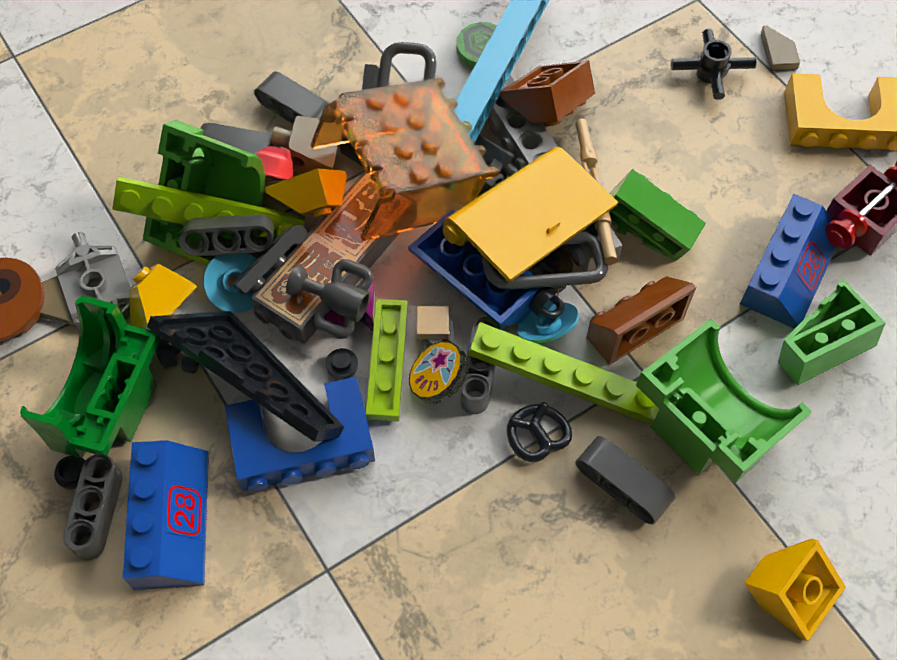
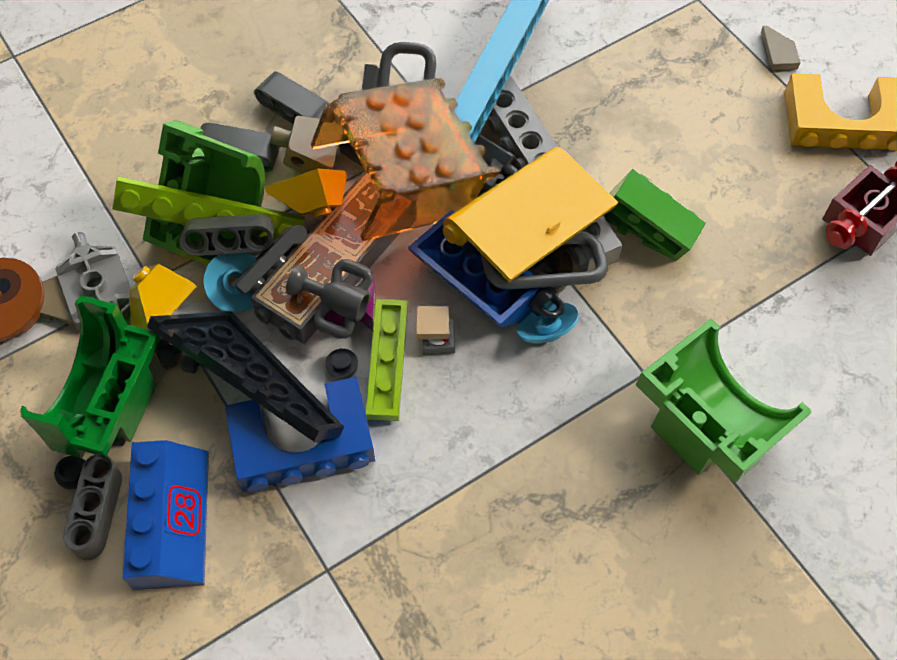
(276, 163): coral piece -> none
(438, 372): tile -> none
(473, 41): bright green tile -> none
(477, 378): dark grey beam -> none
(537, 431): black piece -> none
(550, 91): dark orange slope -> none
(562, 372): lime plate -> none
(589, 161): tan piece -> none
(625, 480): dark grey beam -> none
(640, 317): dark orange slope -> none
(713, 63): black bar -> none
(792, 264): blue slope -> none
(796, 586): yellow slope -> none
(831, 335): bright green wedge -> none

